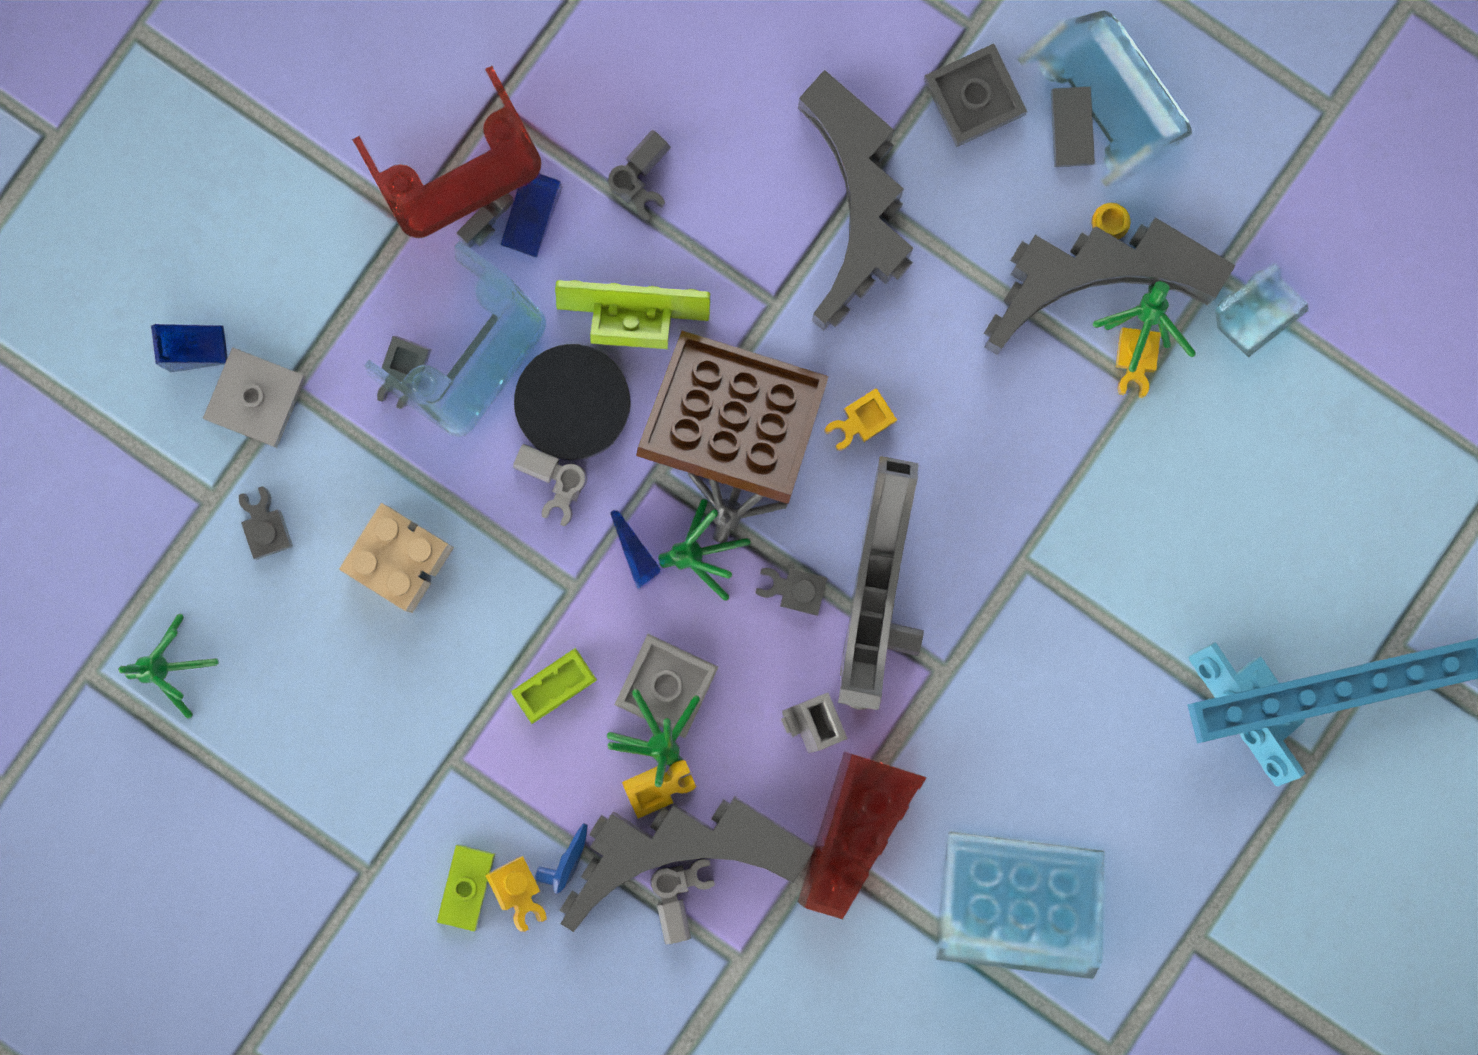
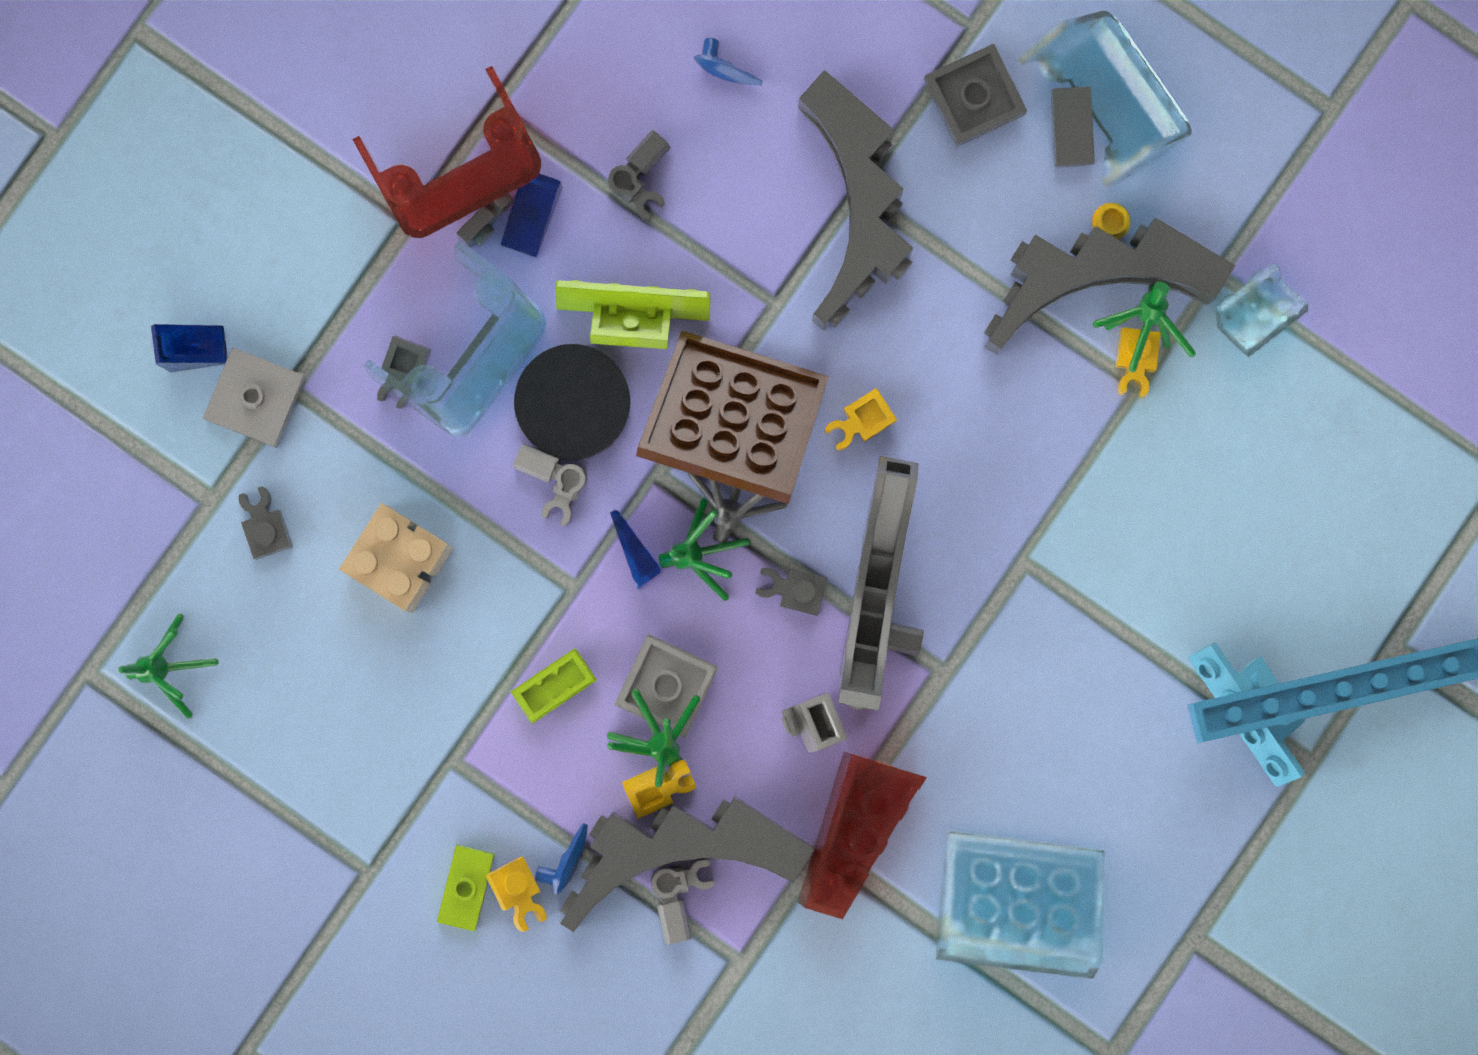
(720, 68): none -> blue bar

